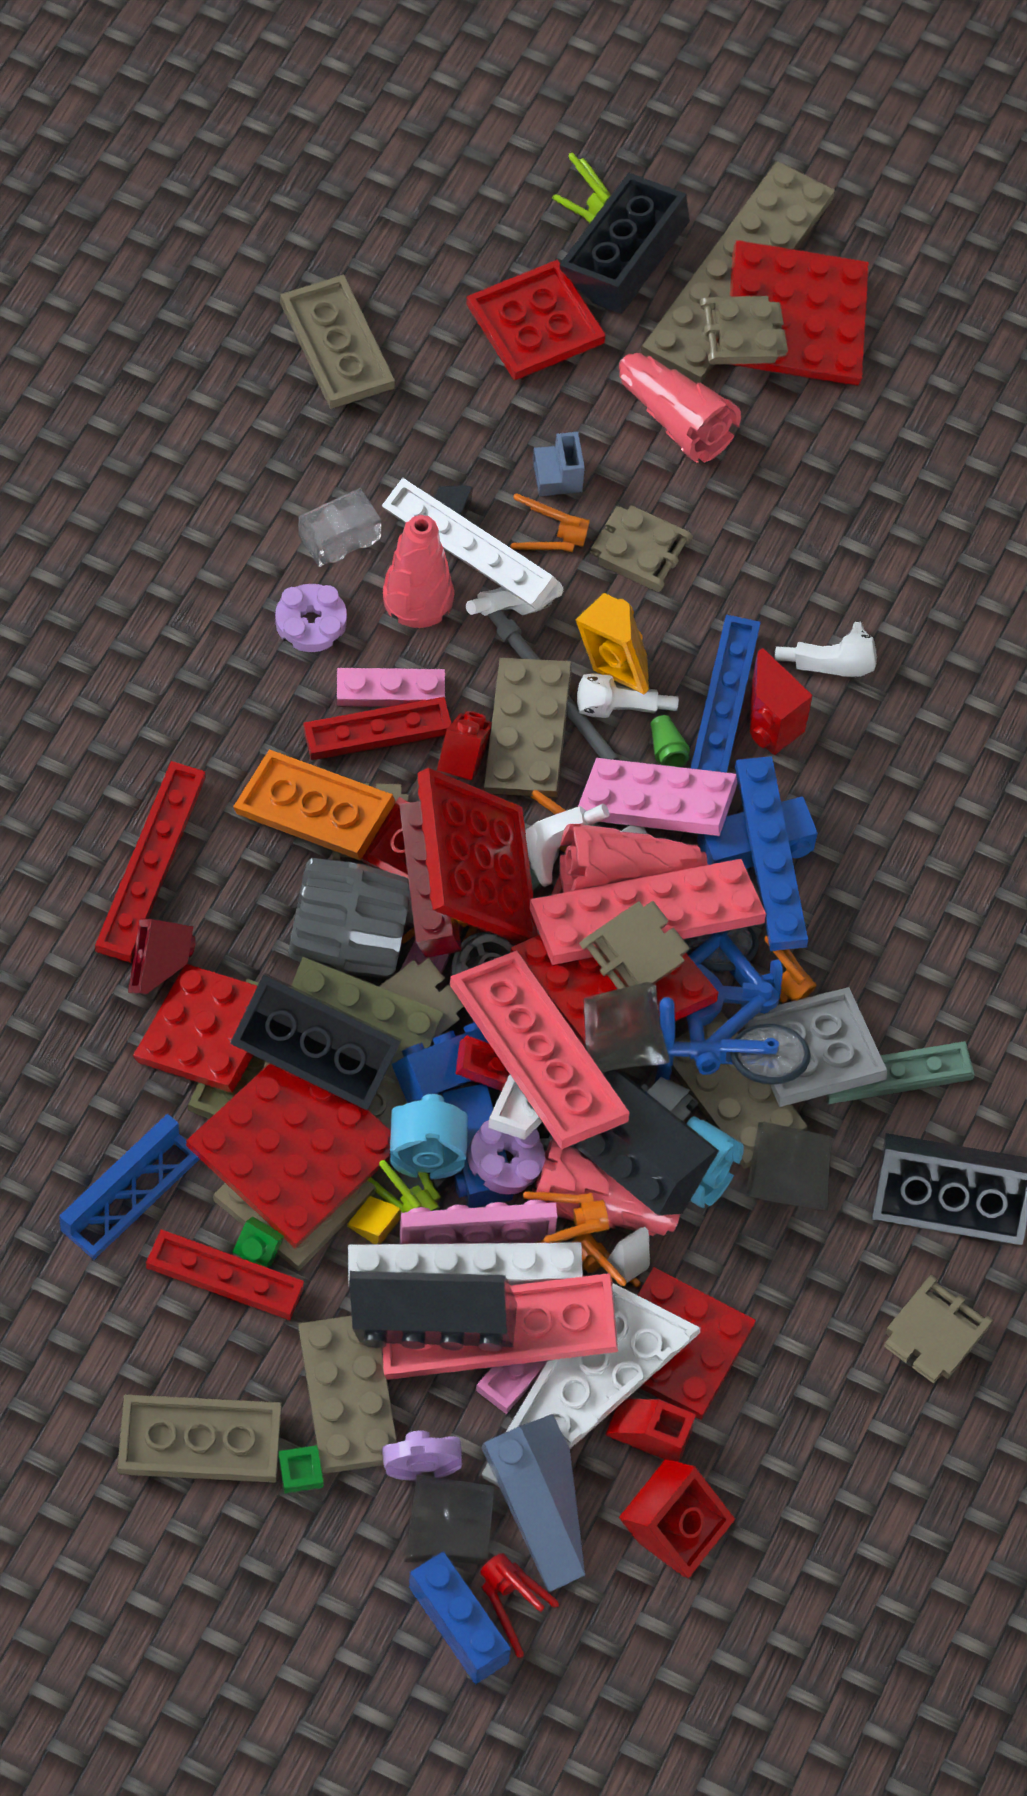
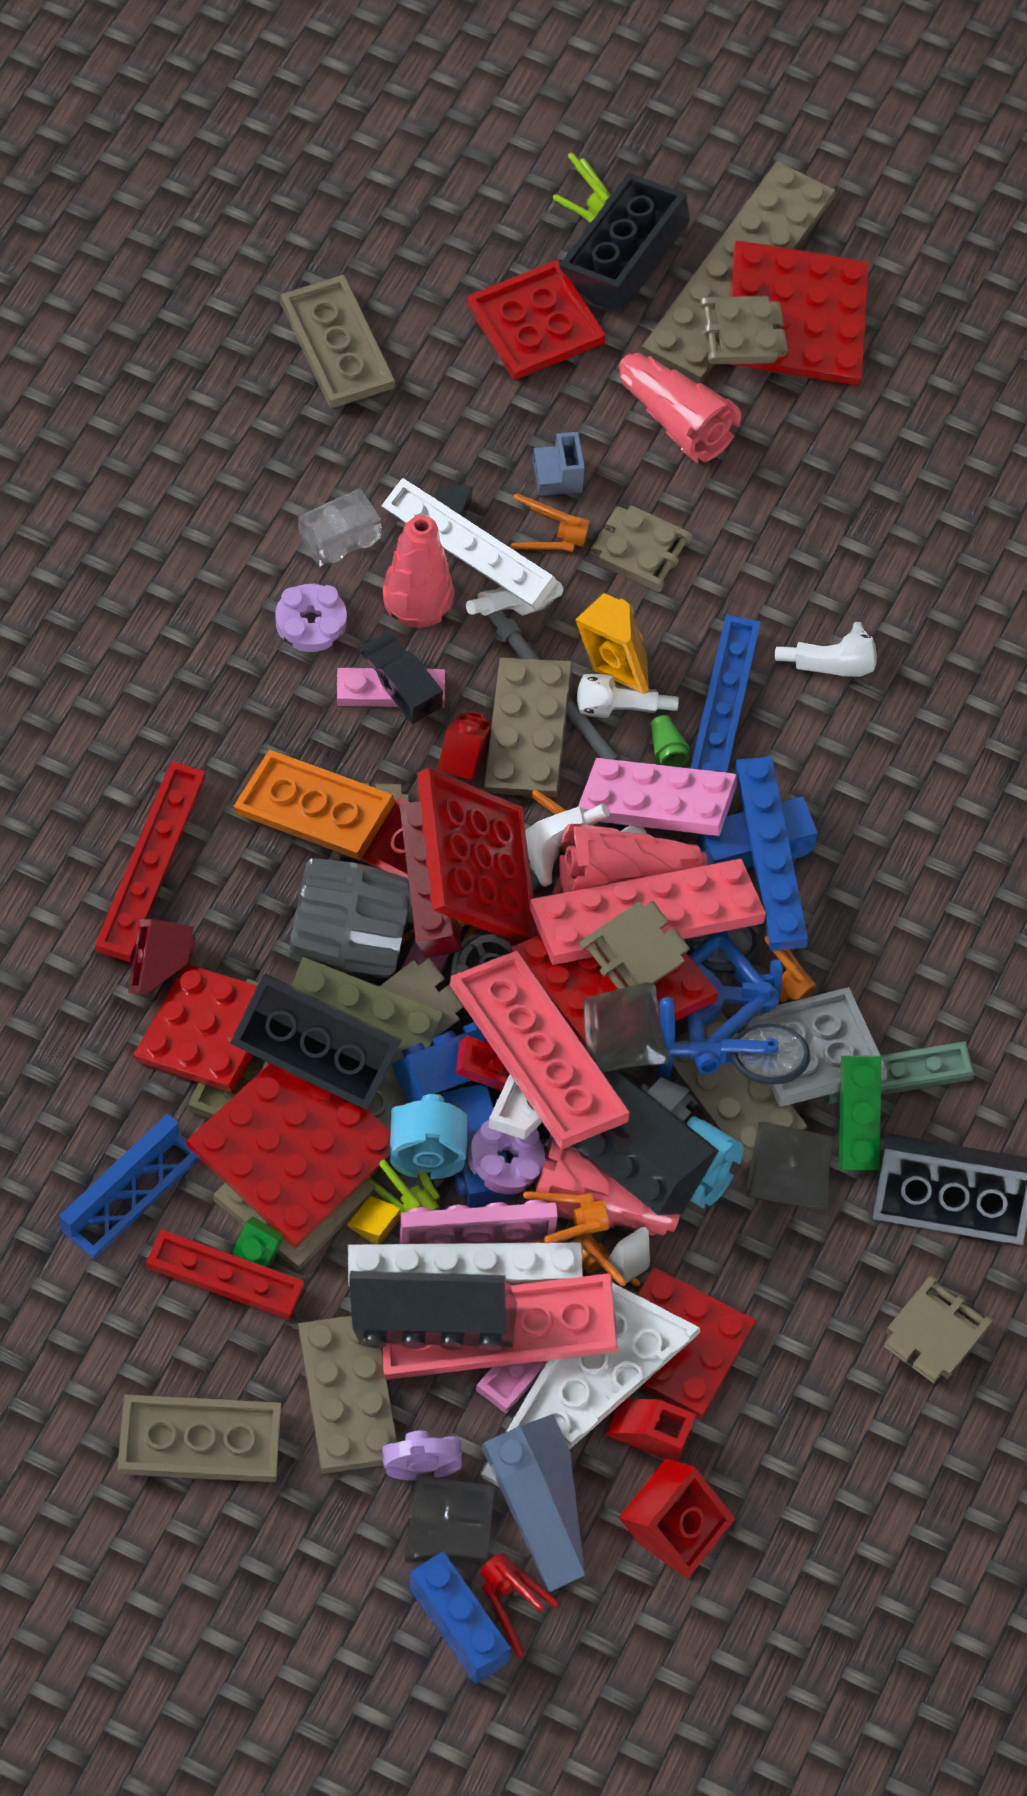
(300, 1469): green plate -> none
(377, 728): red plate -> none
(403, 676): none -> black piece
(777, 705): red slope -> none
(860, 1112): none -> green plate

